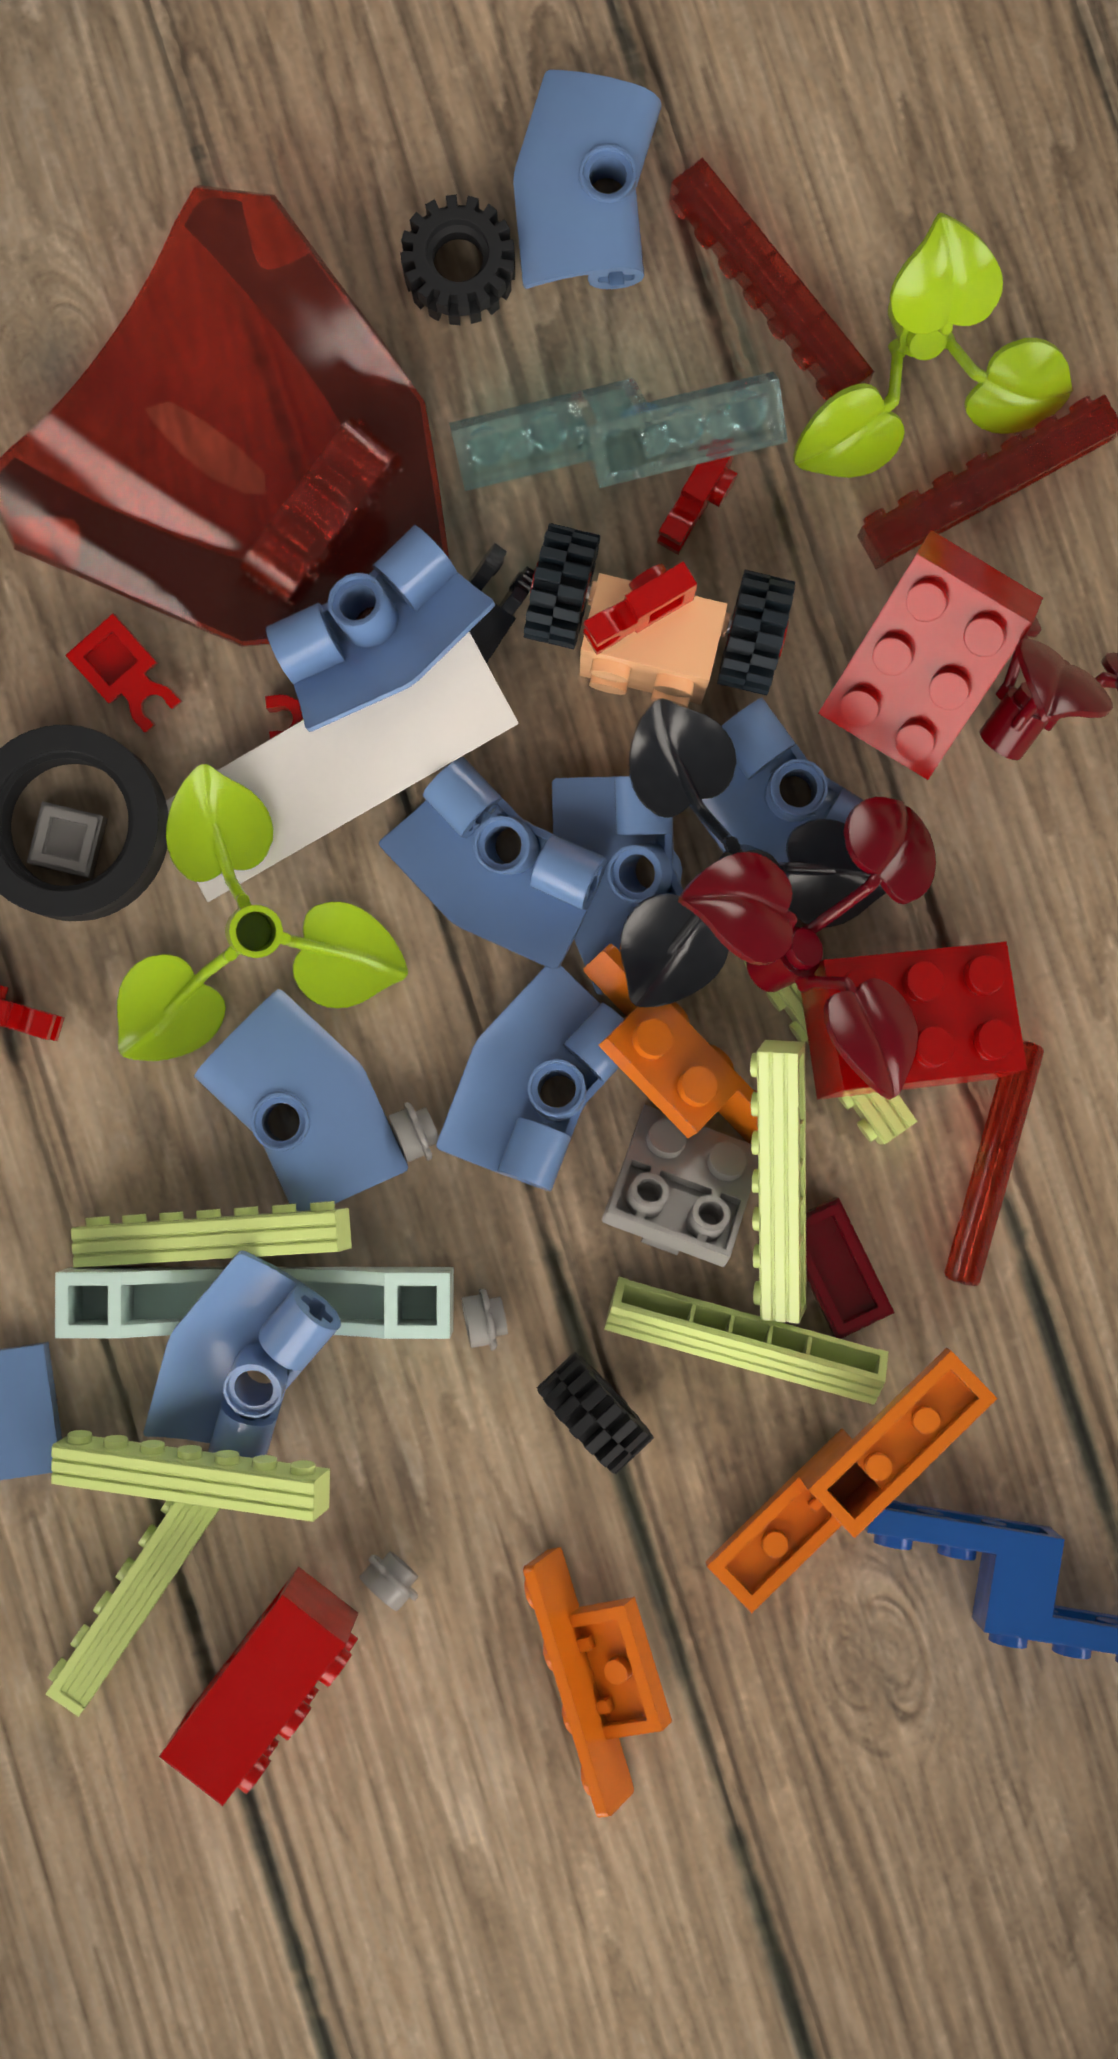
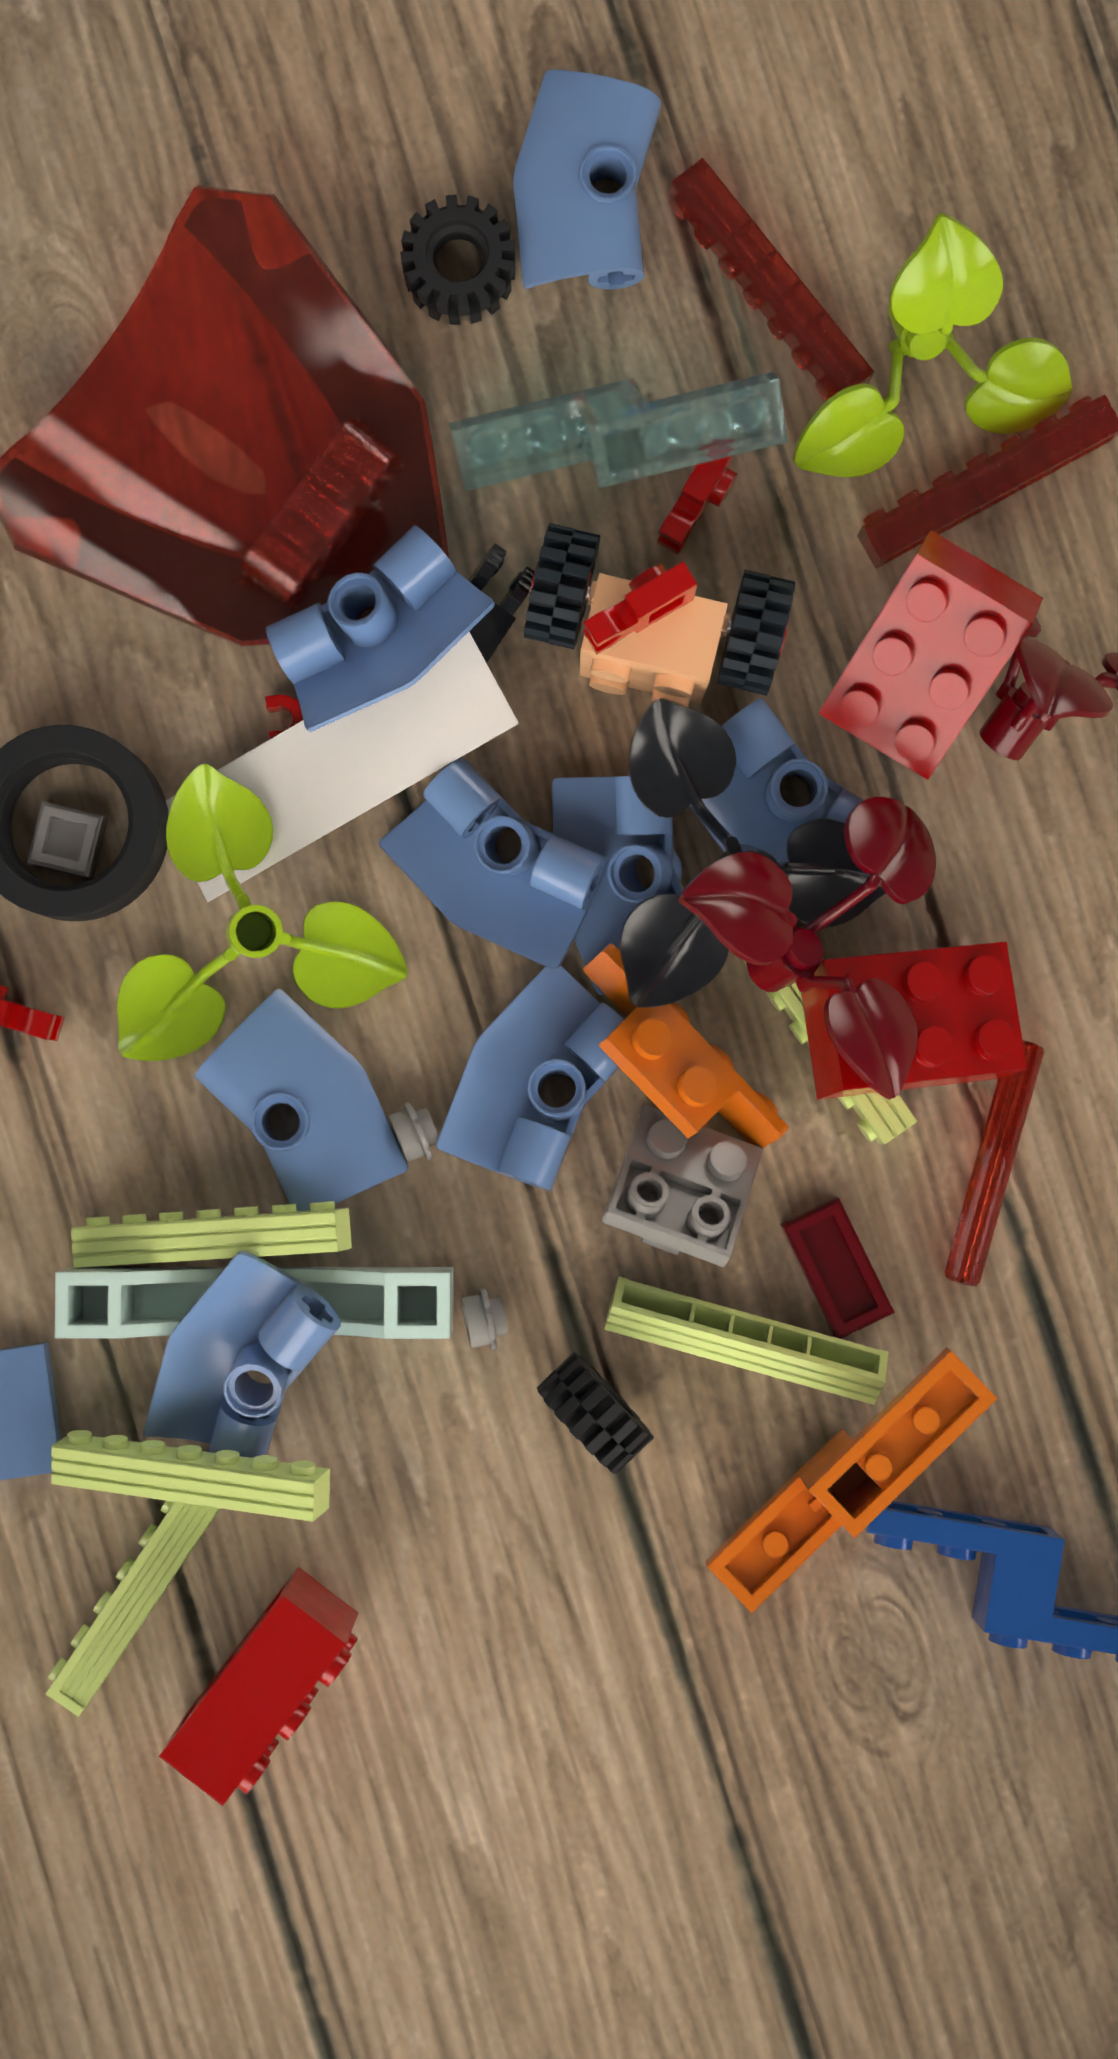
(118, 666): red plate -> none
(390, 1580): light grey plate -> none
(601, 1676): orange bracket -> none
(780, 1180): yellowish green piece -> none

